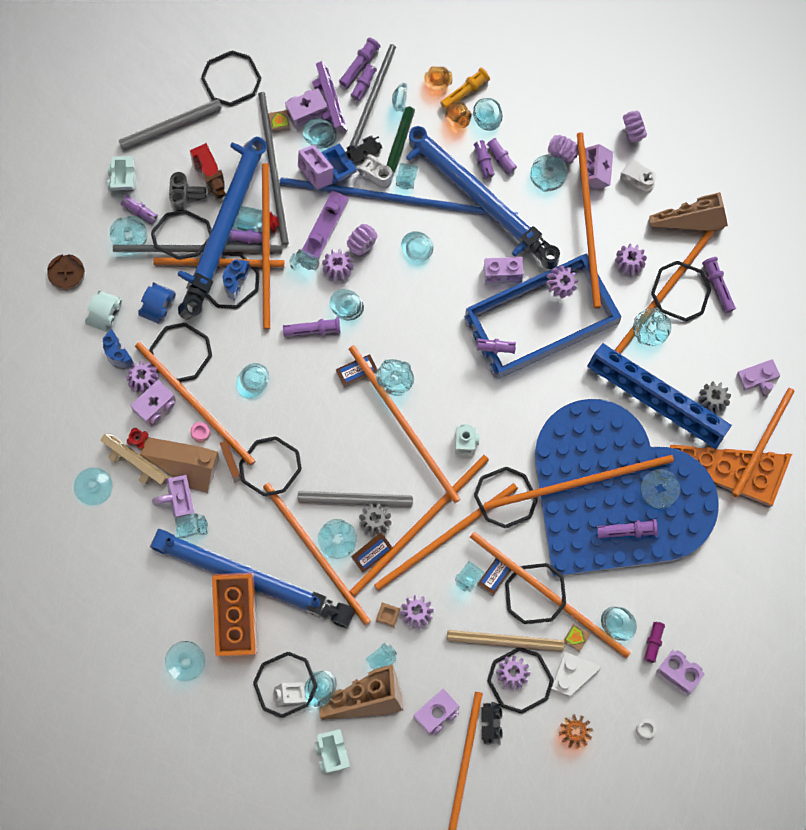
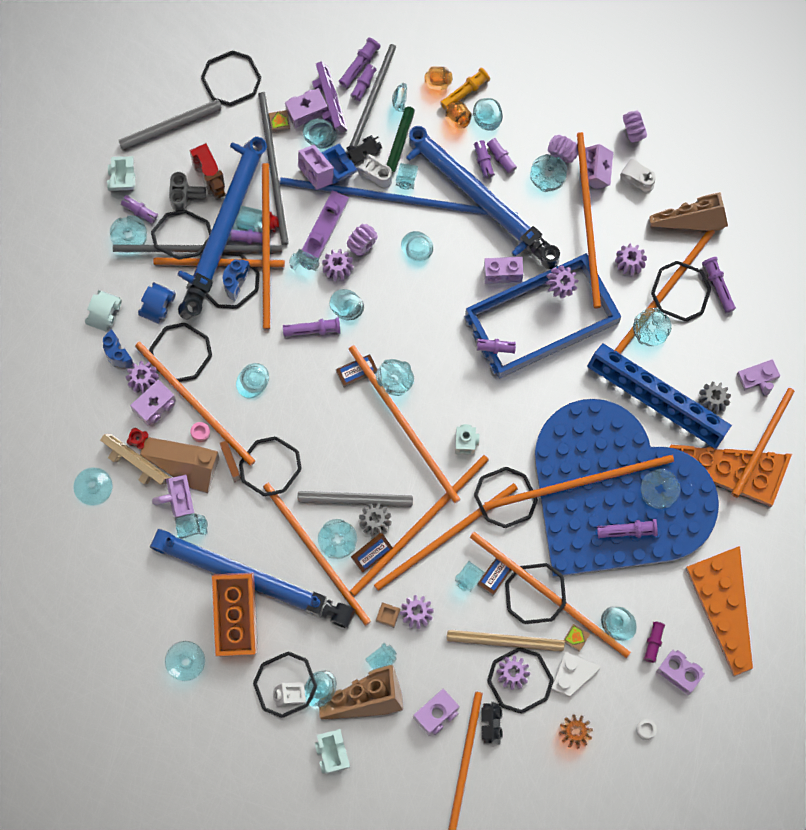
(66, 272): reddish brown tile -> none
(722, 596): none -> orange wing

